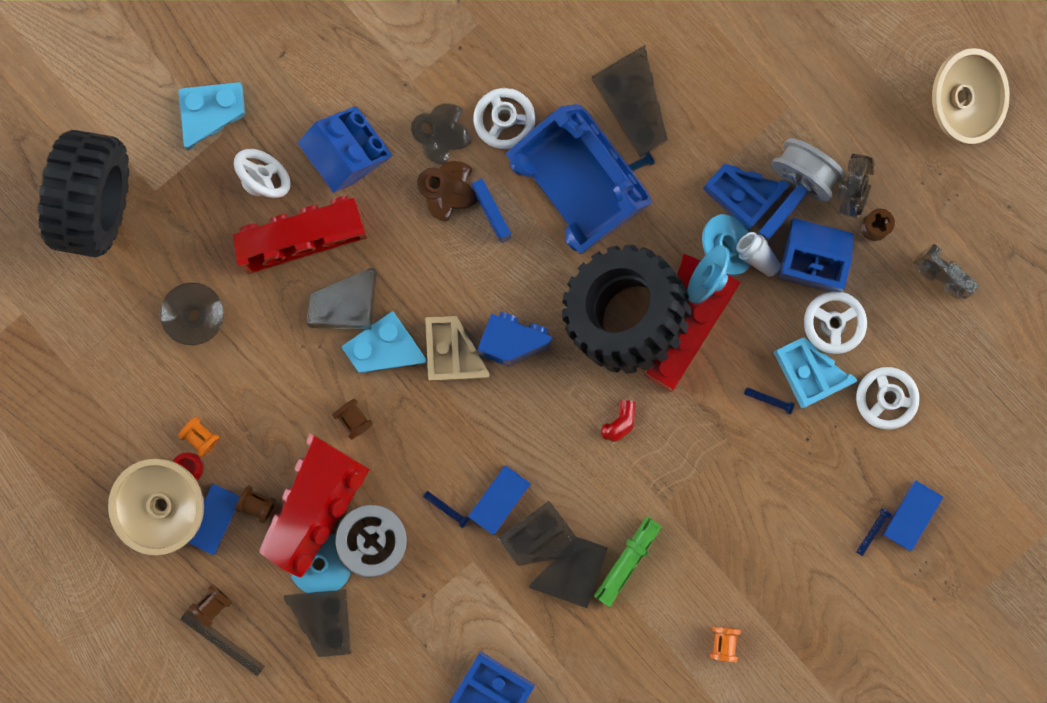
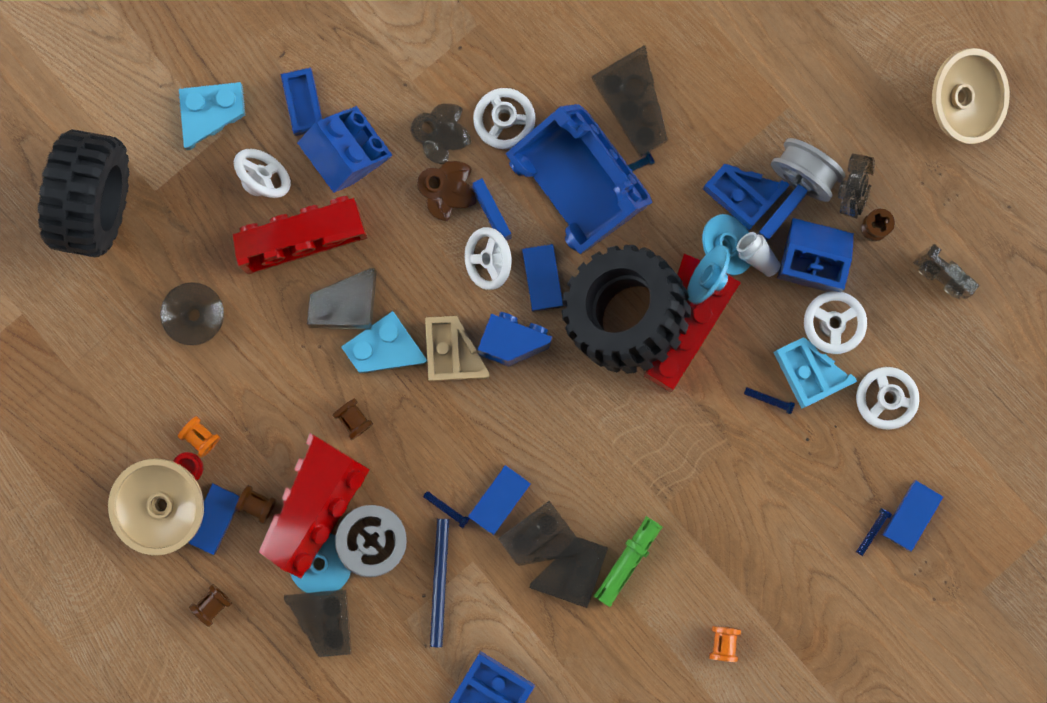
(223, 643): clear smoke bar -> none
(301, 99): none -> blue tile
(439, 583): none -> dark blue bar
(494, 258): none -> white piece
(542, 277): none -> blue tile
(622, 425): red arm -> none

